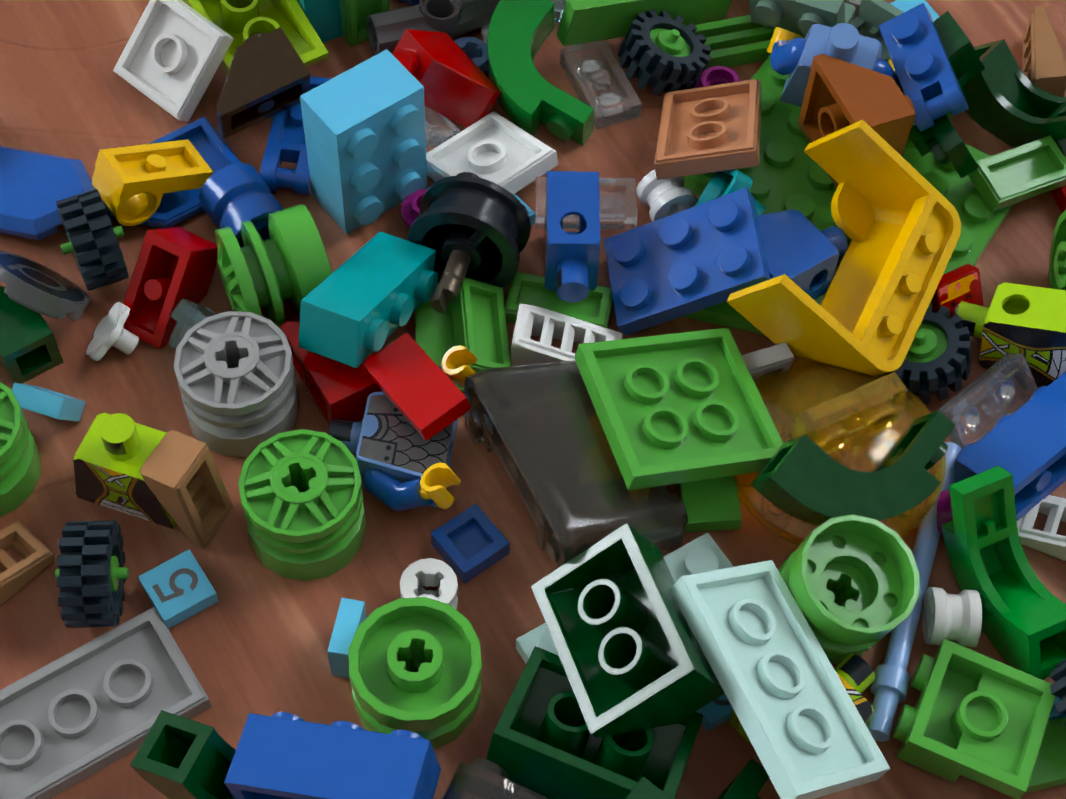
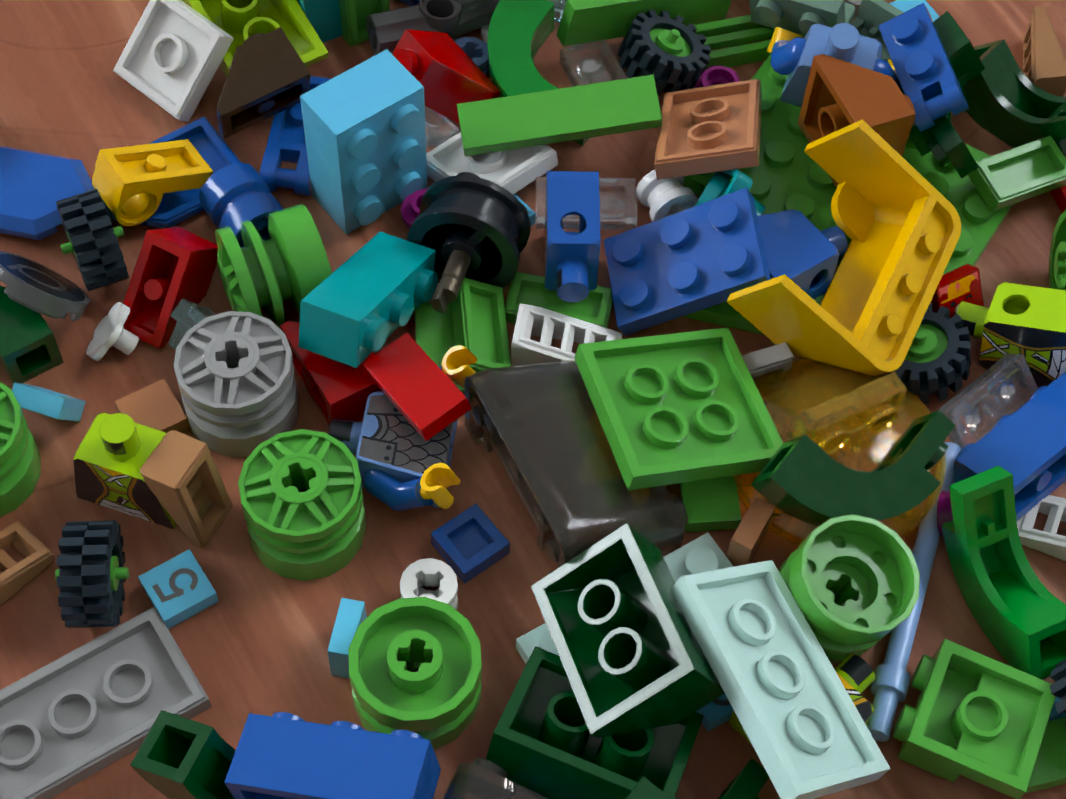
(155, 408): none -> nougat tile
(559, 115): none -> bright green tile
(750, 532): none -> nougat tile
(952, 617): white wheel -> none

